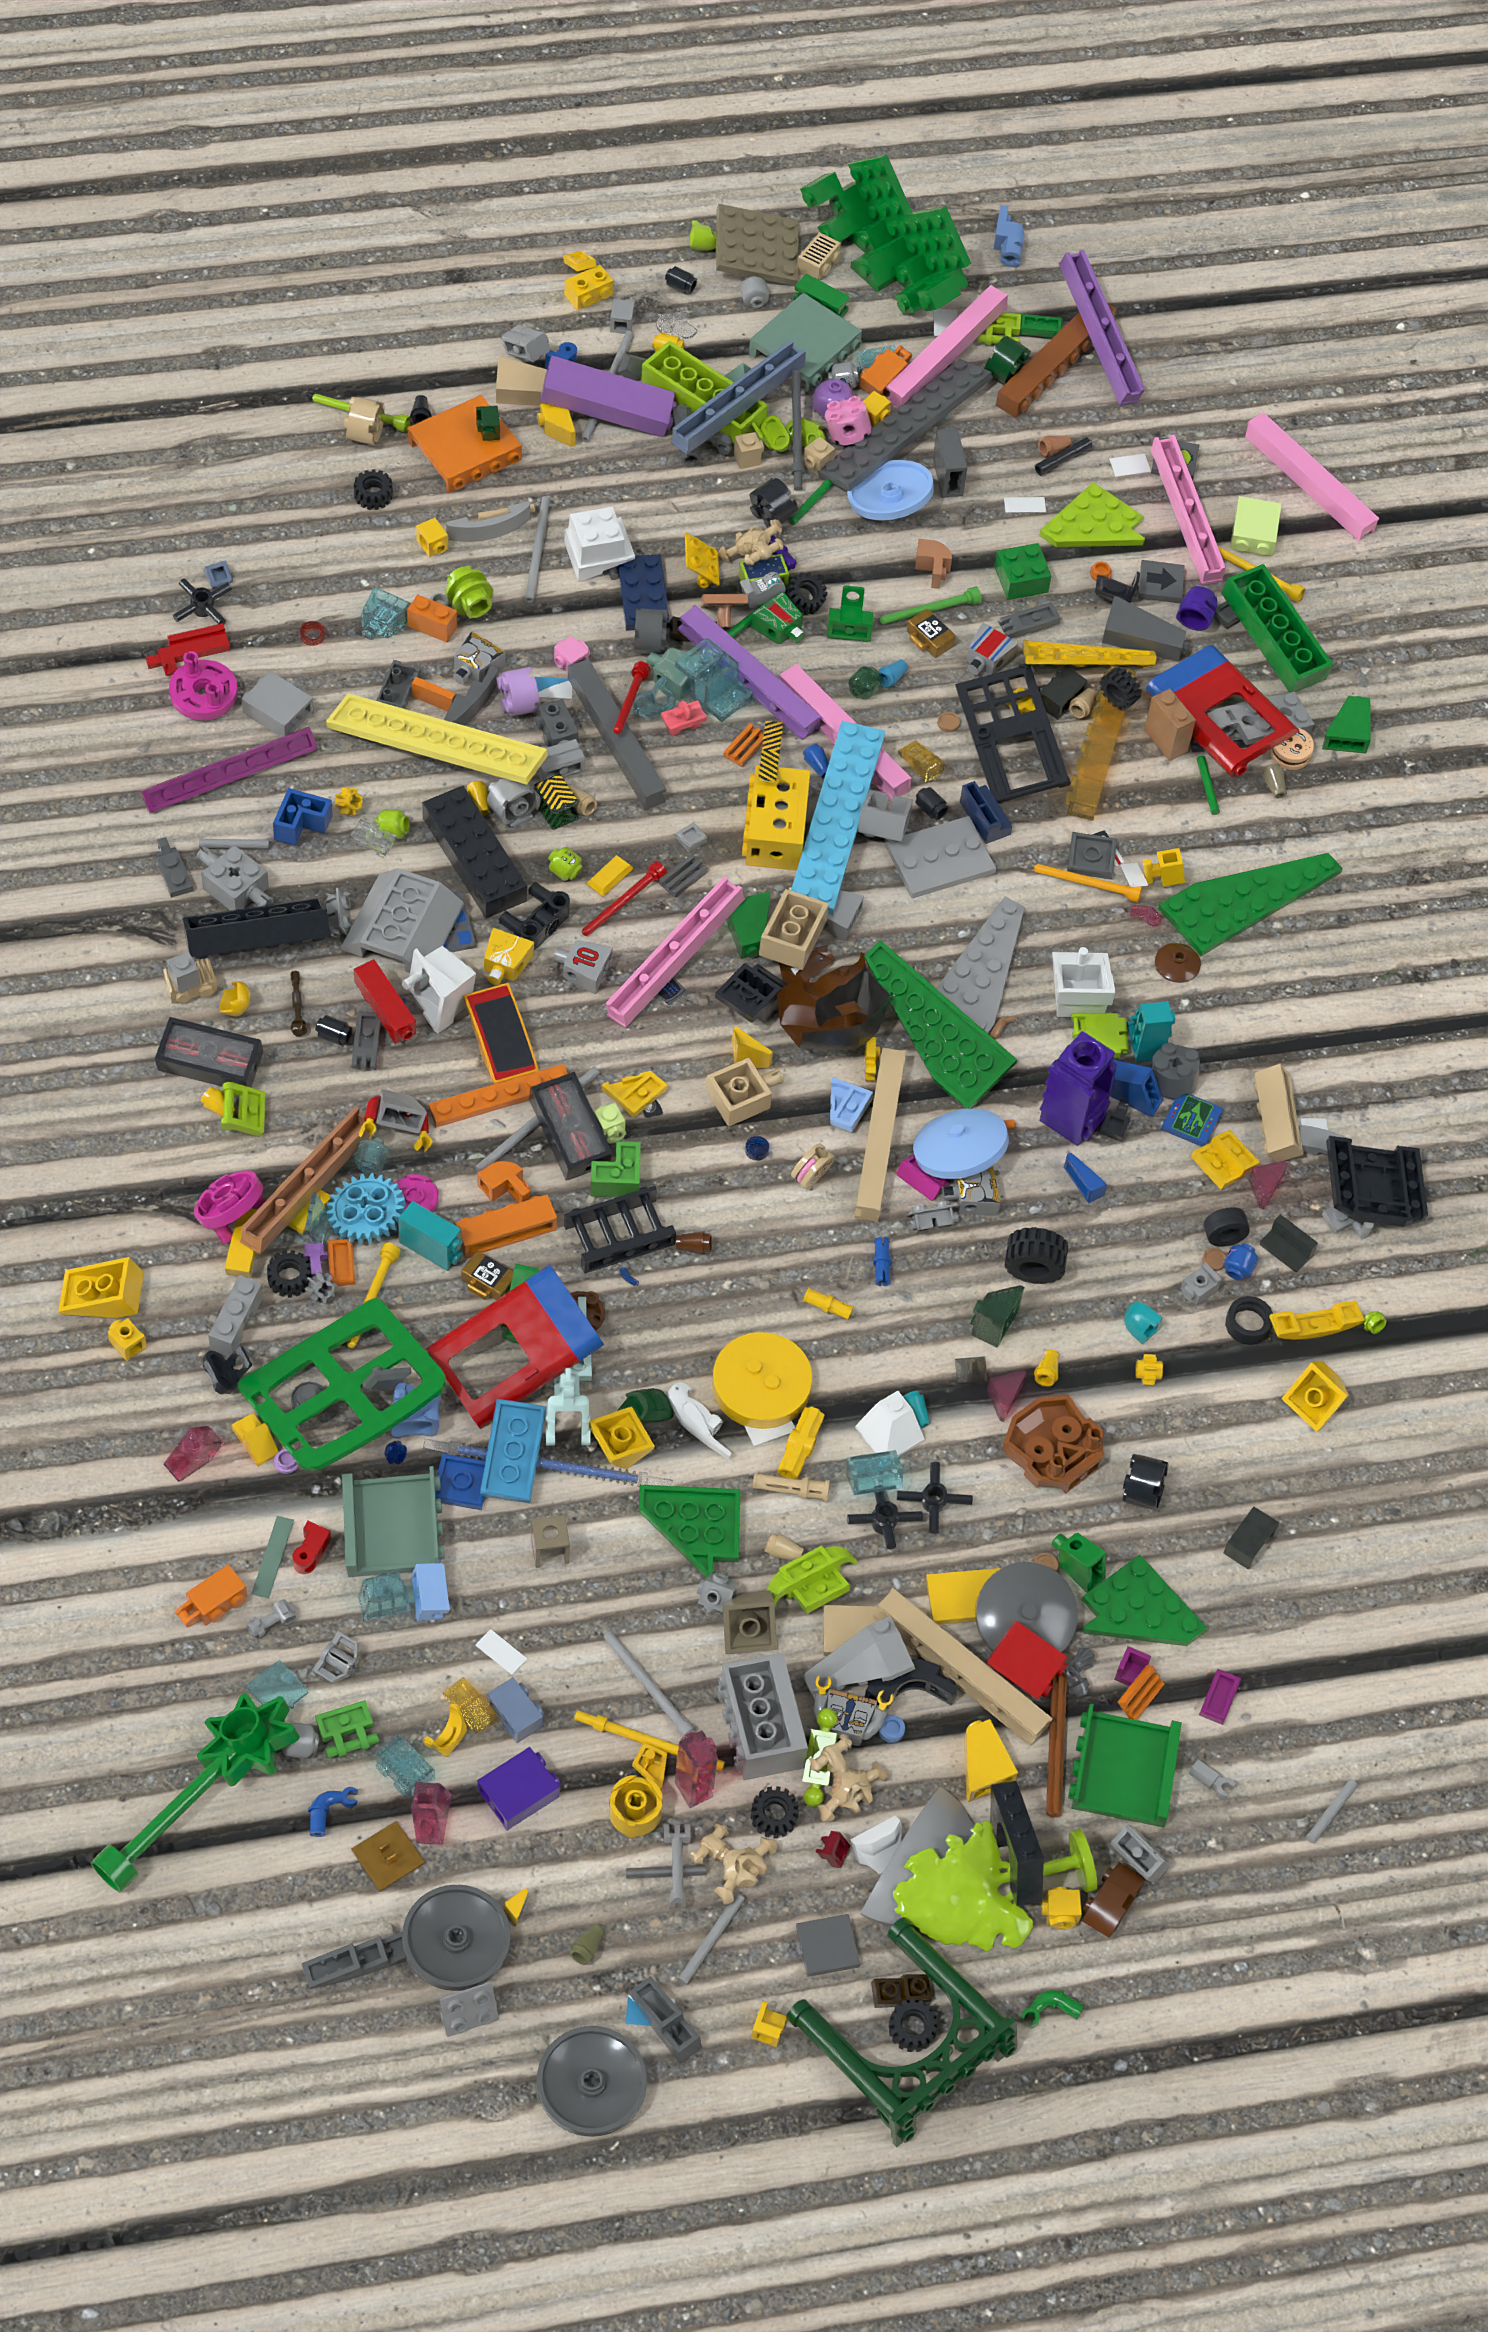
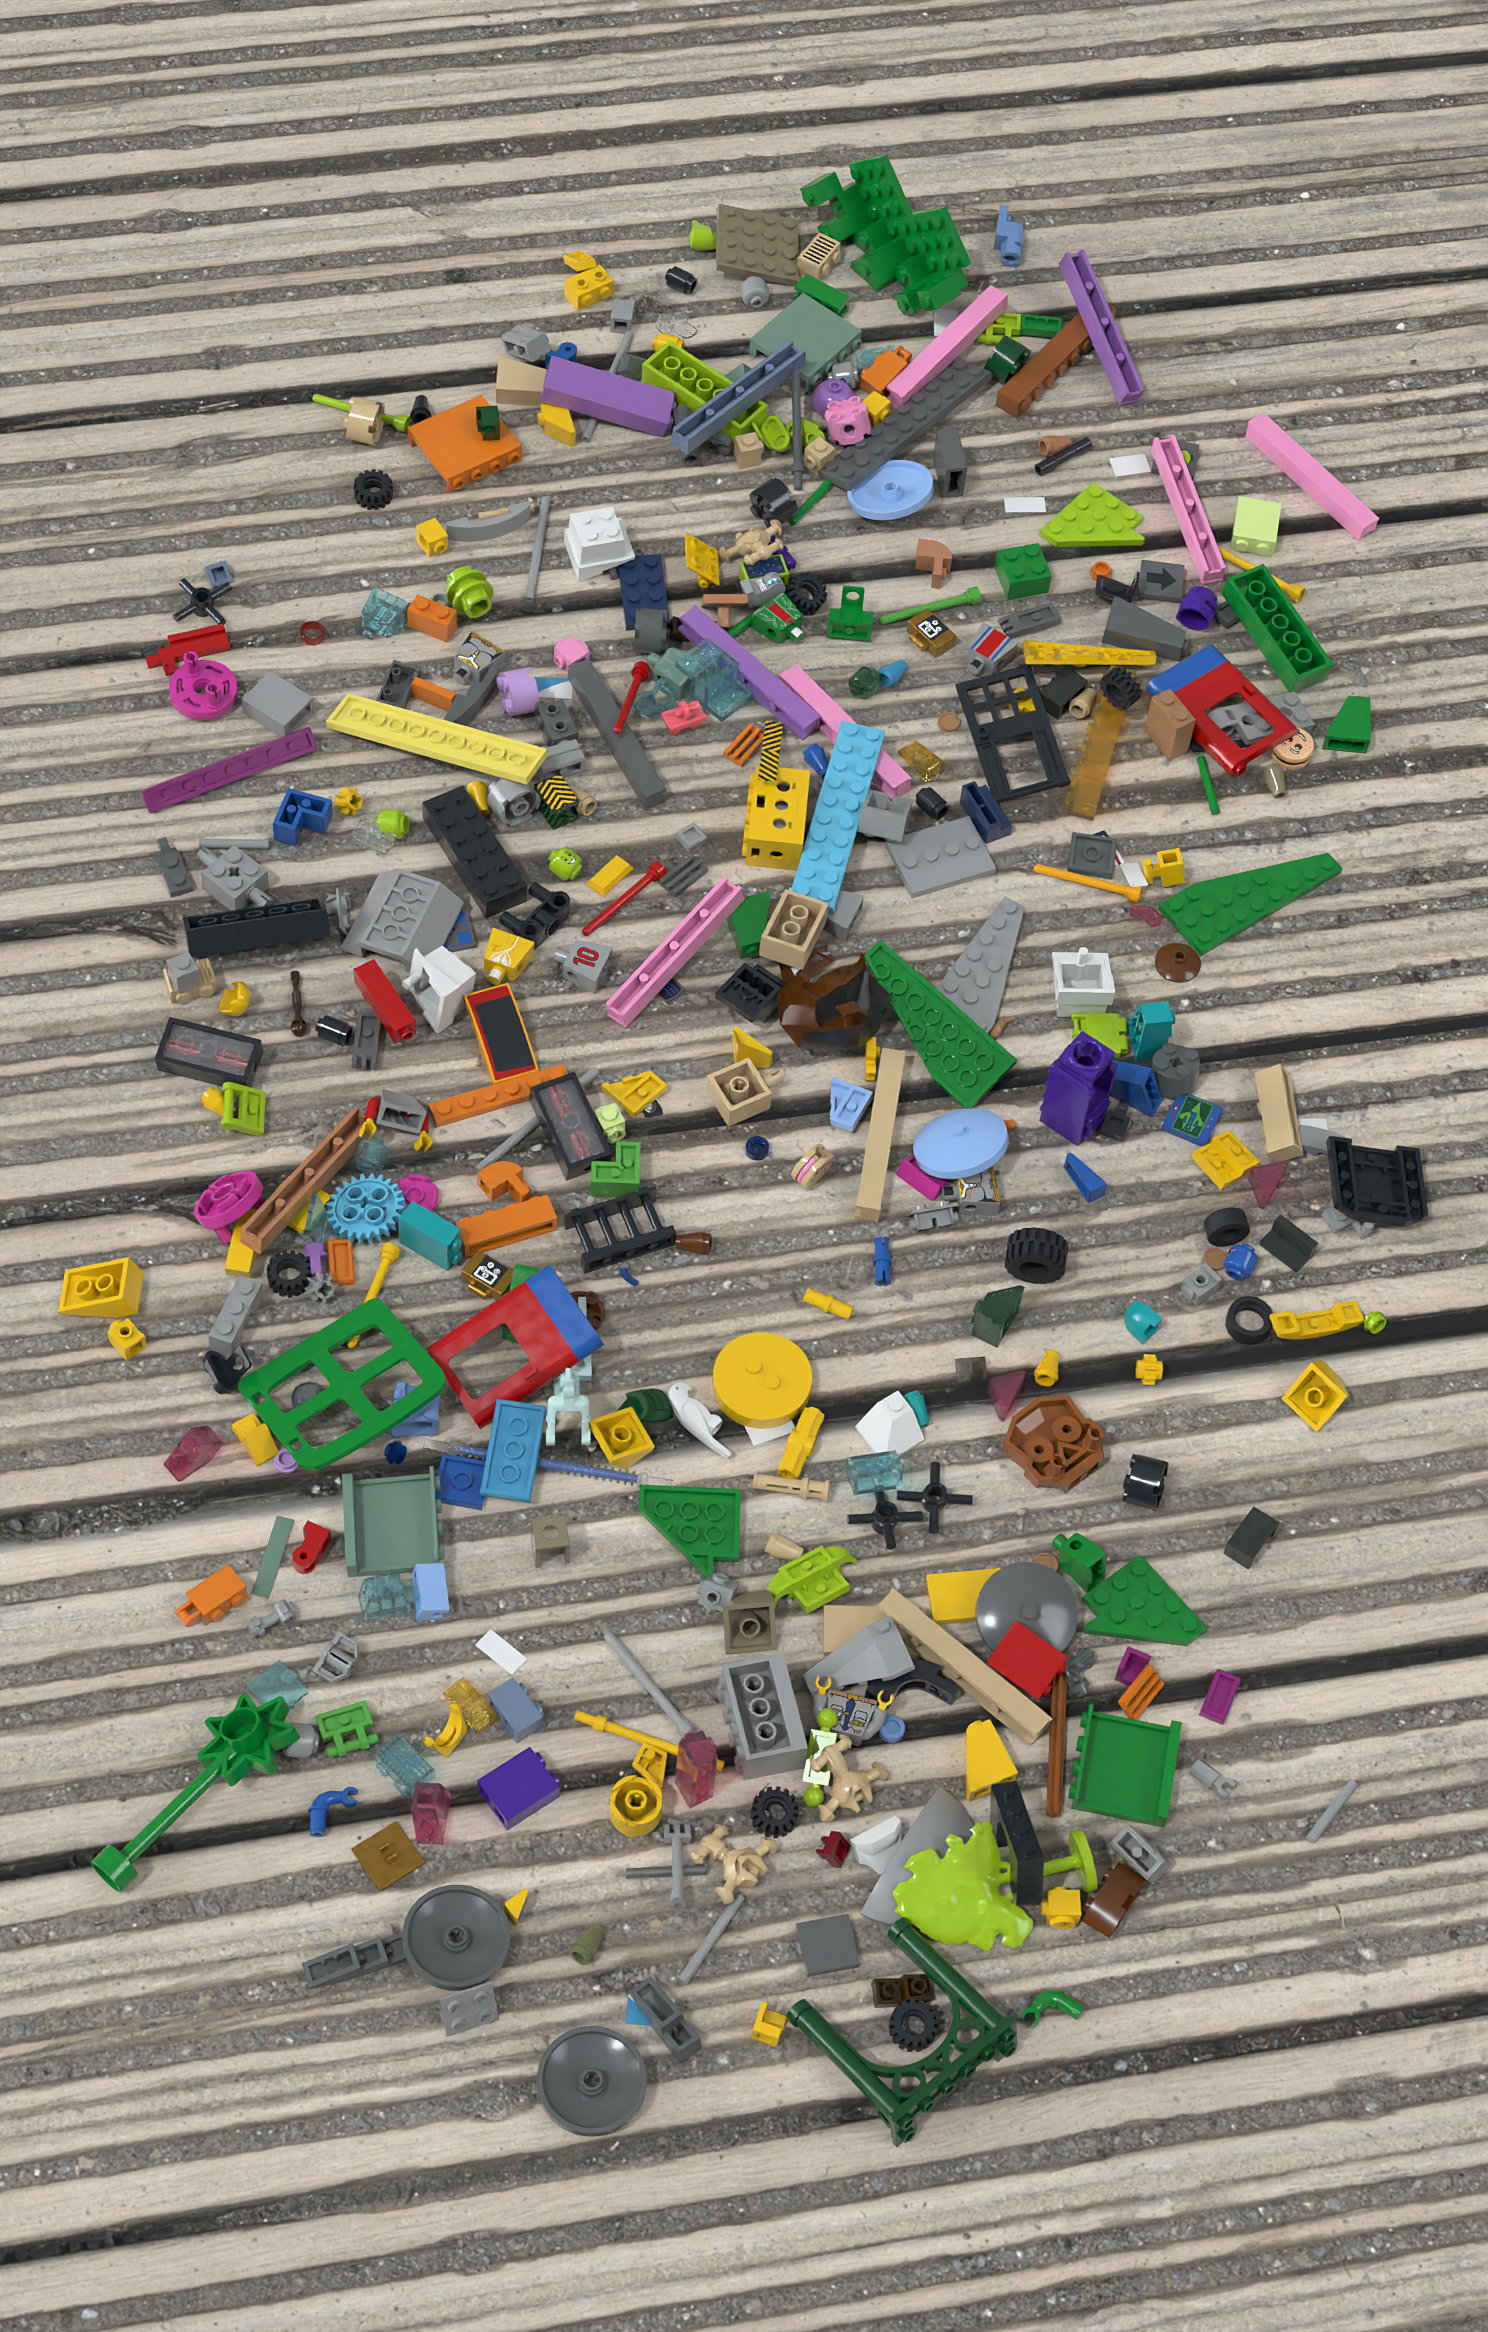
(385, 1379): dark grey piece -> none

